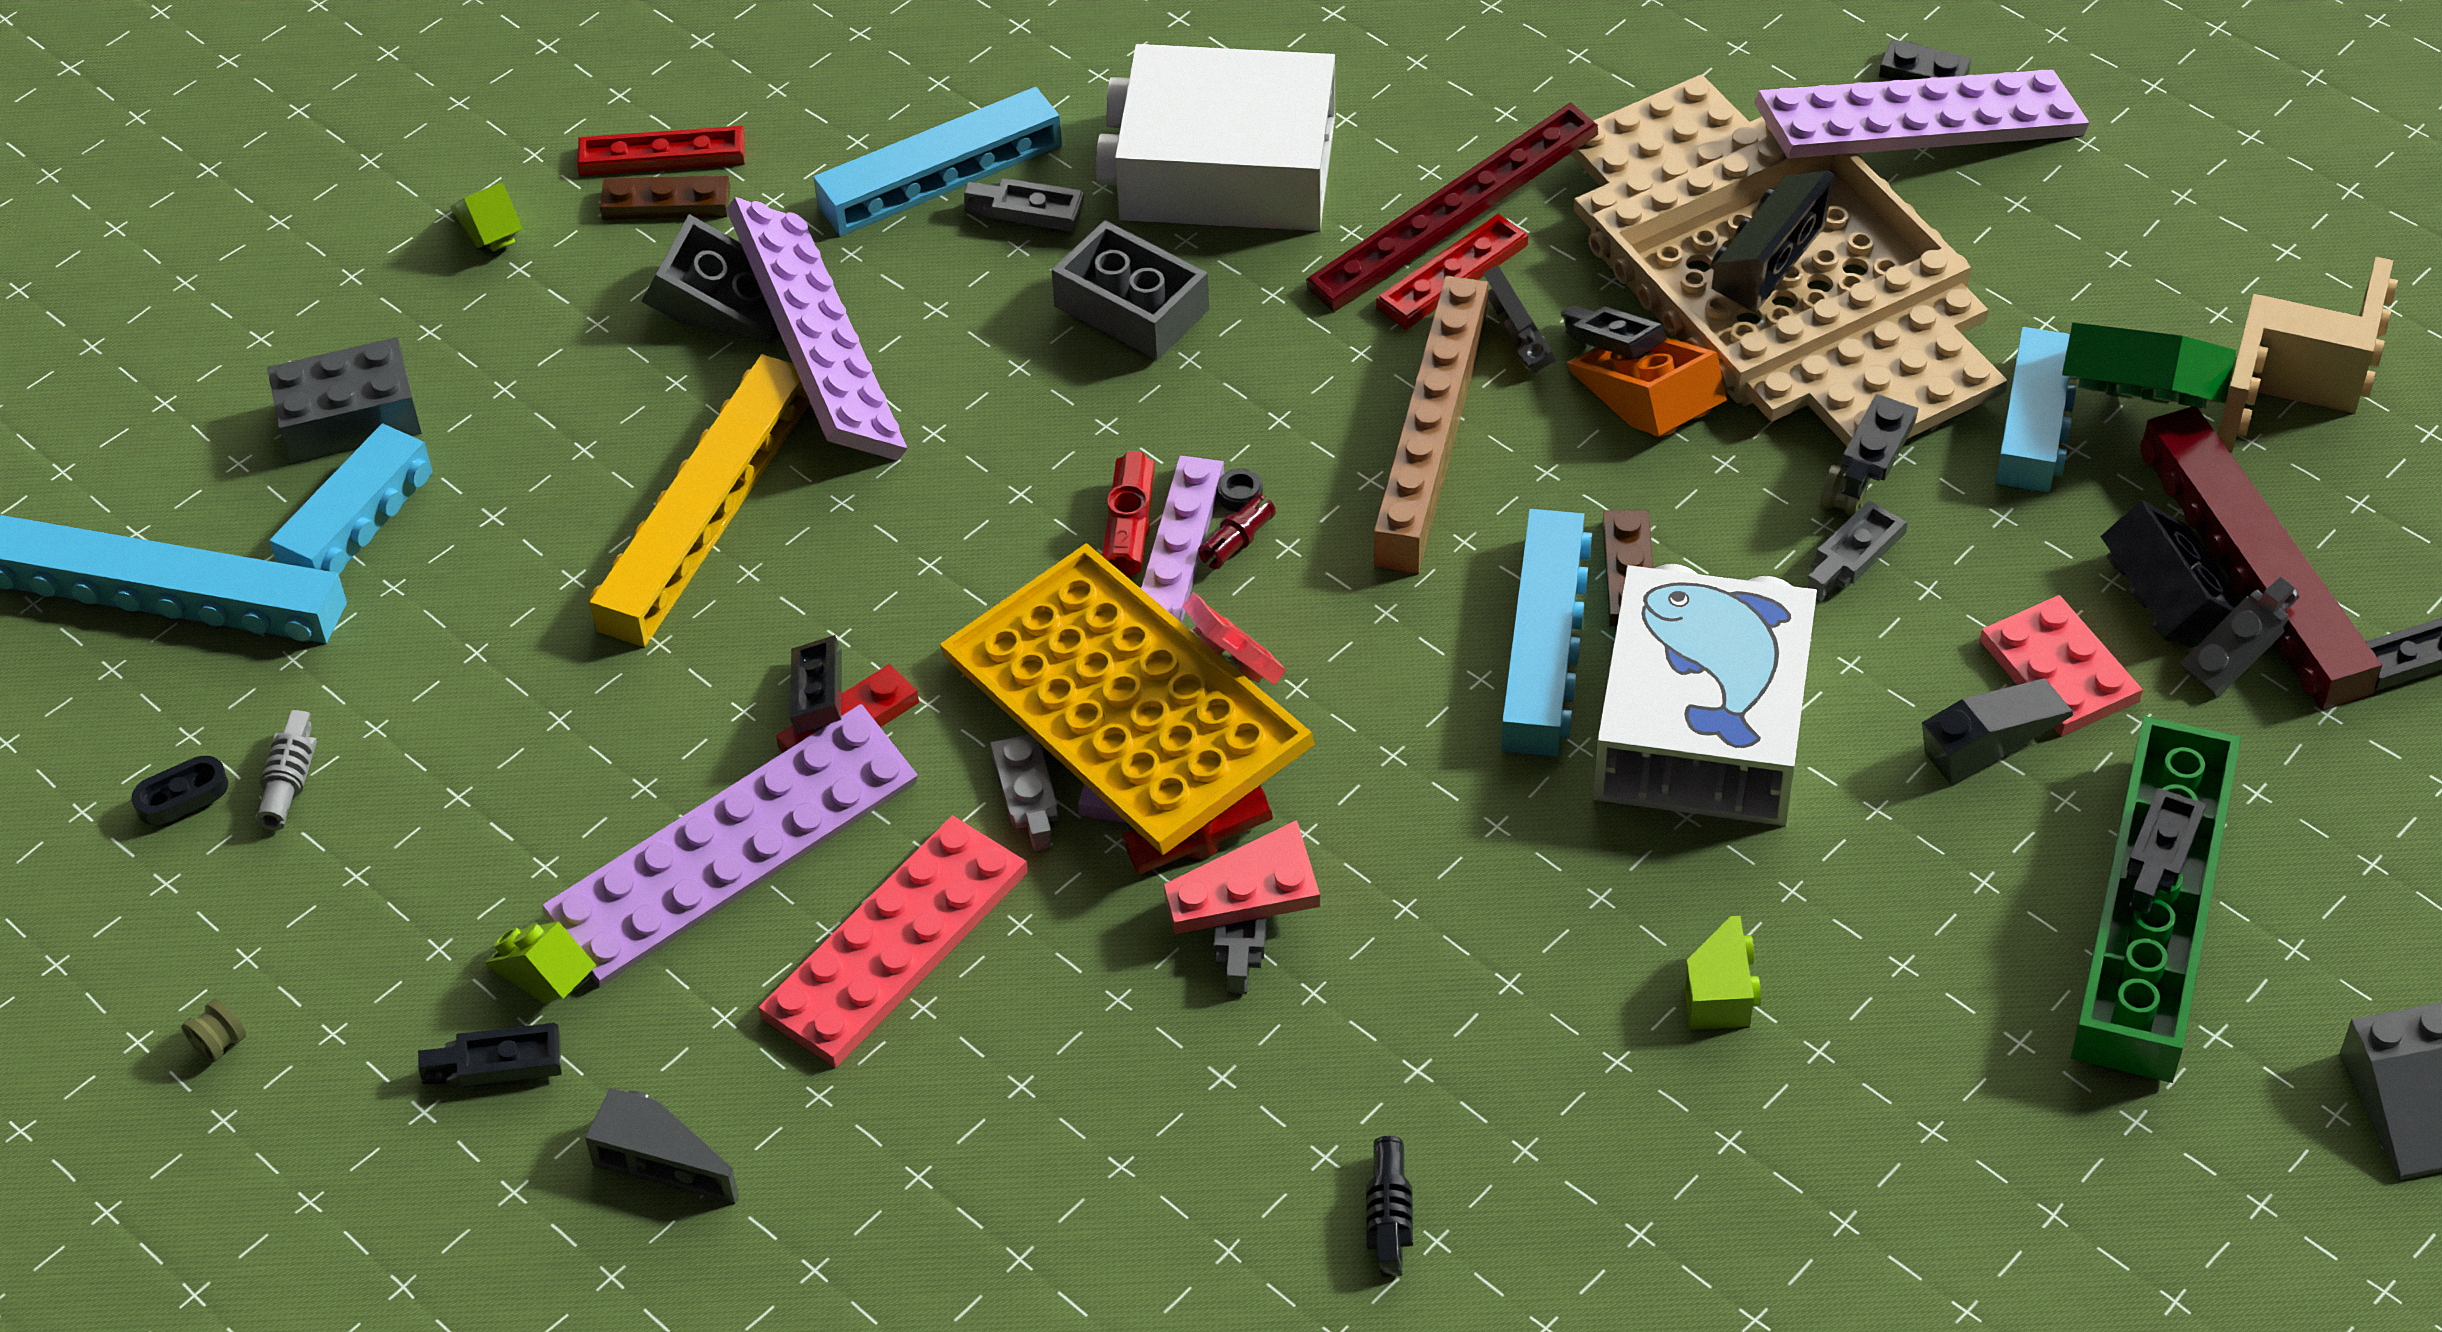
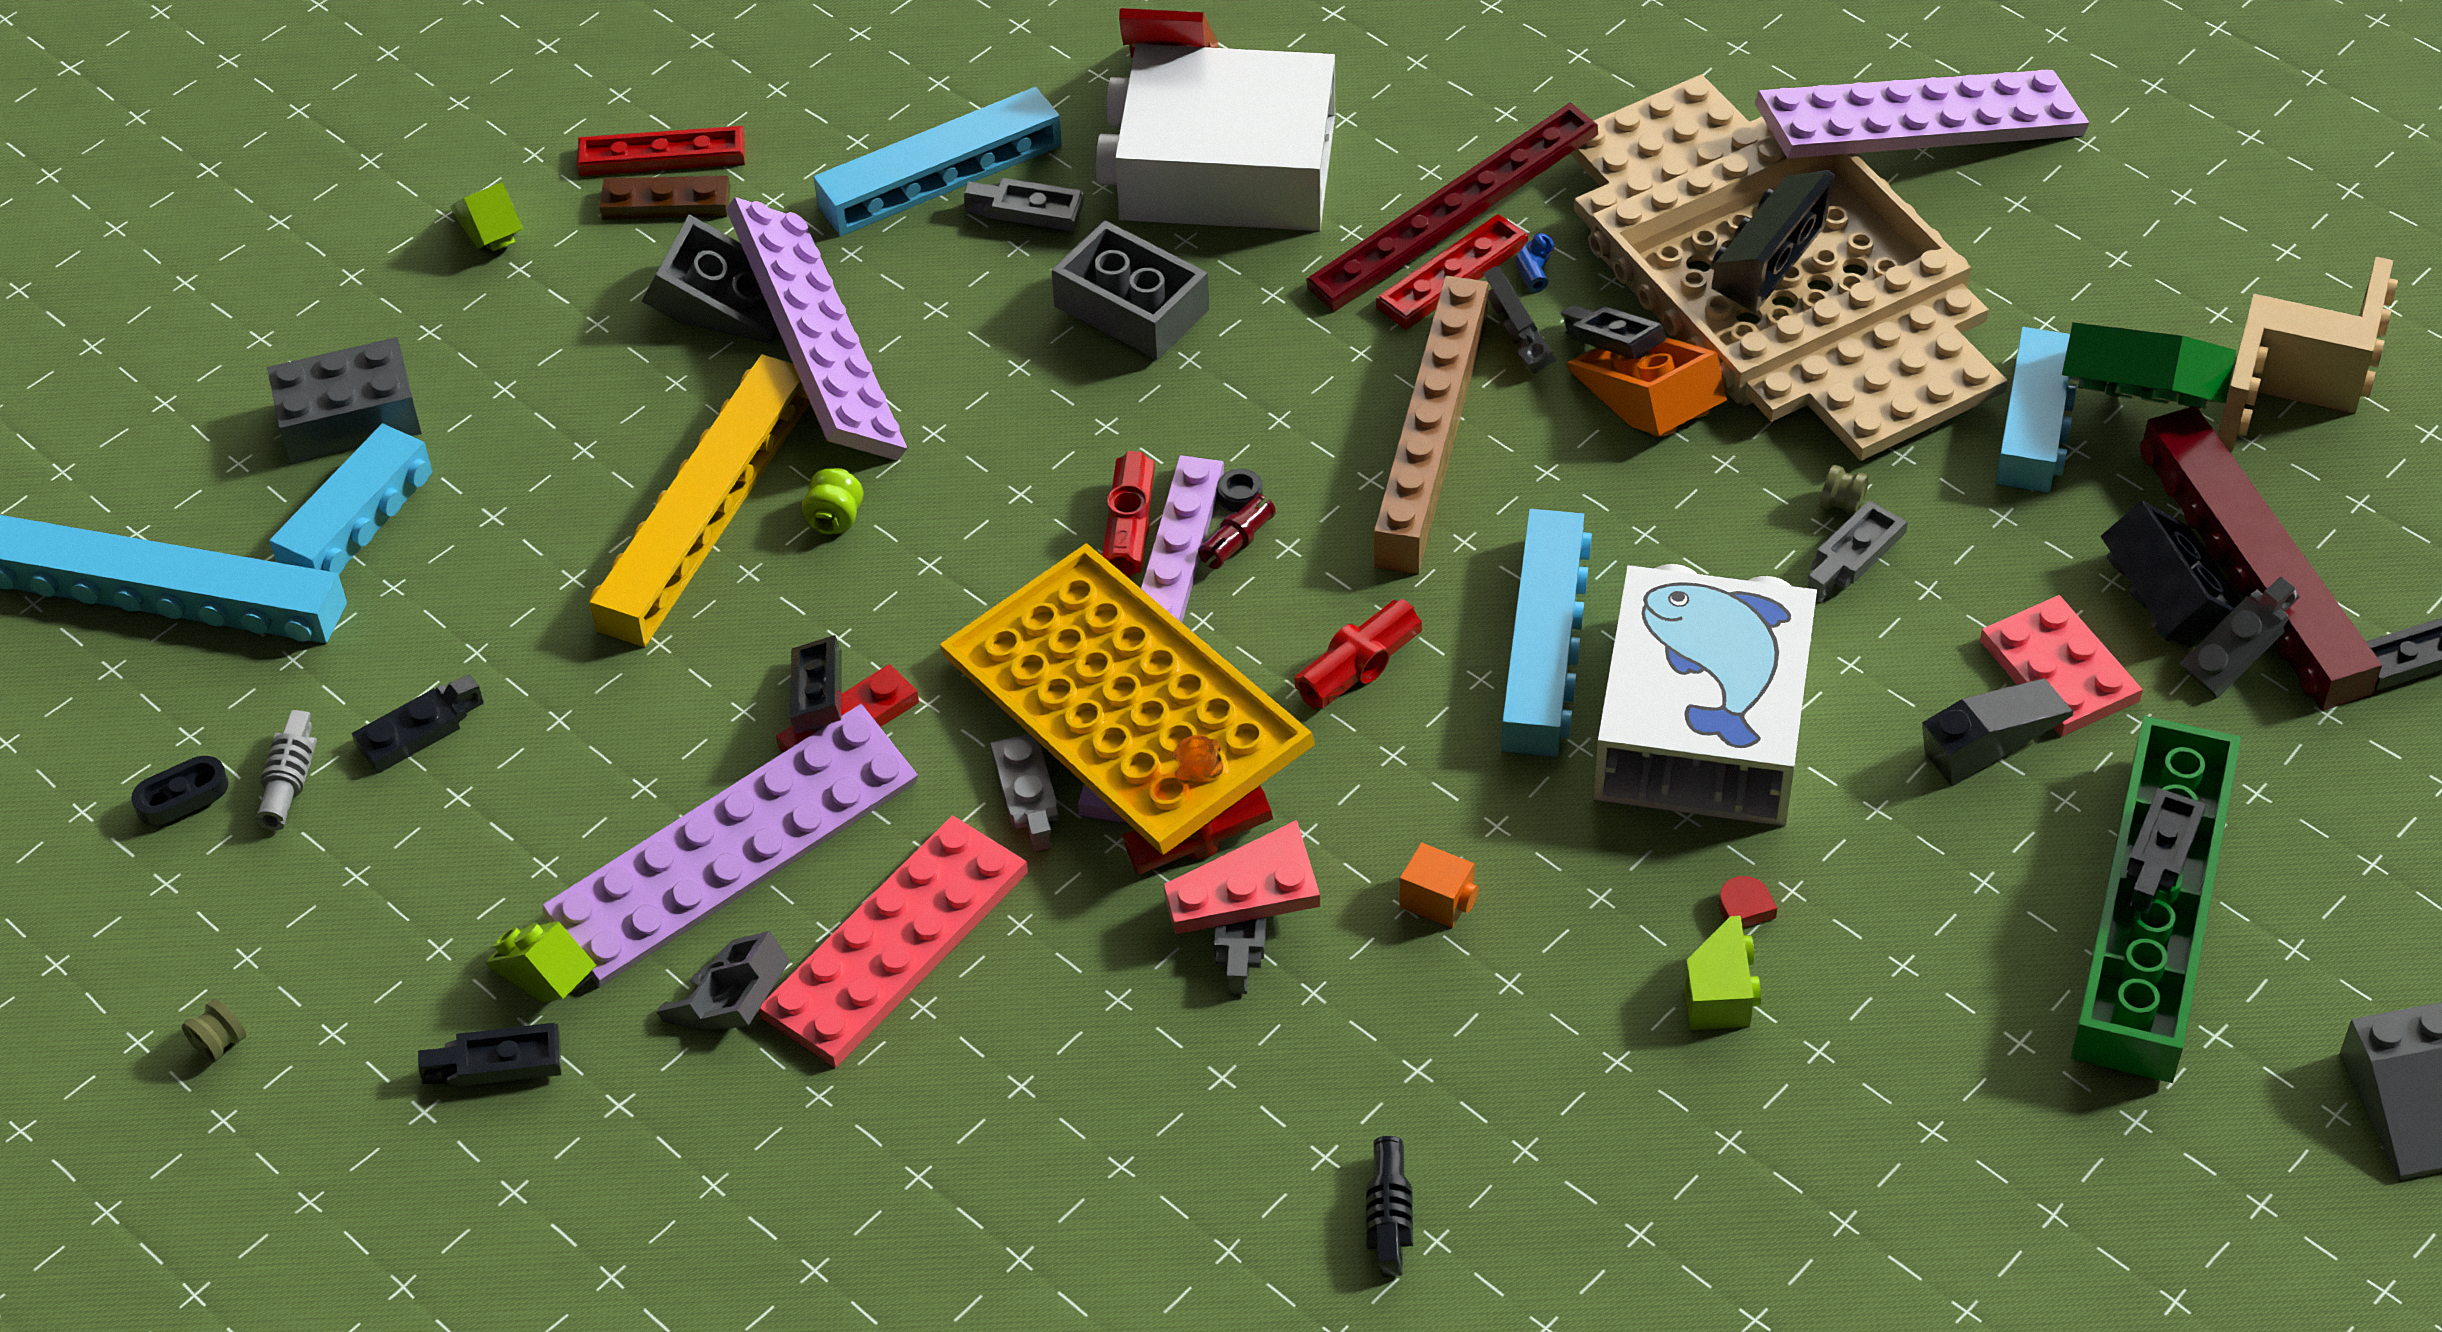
(417, 723): none -> black hinge
(648, 1142): dark grey slope -> none
(731, 985): none -> dark grey slope
(832, 501): none -> lime piece
(1165, 28): none -> red slope
(1197, 759): none -> clear orange plate
(1223, 635): coral wing -> none
(1358, 654): none -> red piece
(1438, 885): none -> orange brick
(1531, 261): none -> blue arm
(1625, 543): reddish brown plate -> none
(1747, 898): none -> red tile
(1876, 443): black hinge -> none
(1914, 61): plate -> none

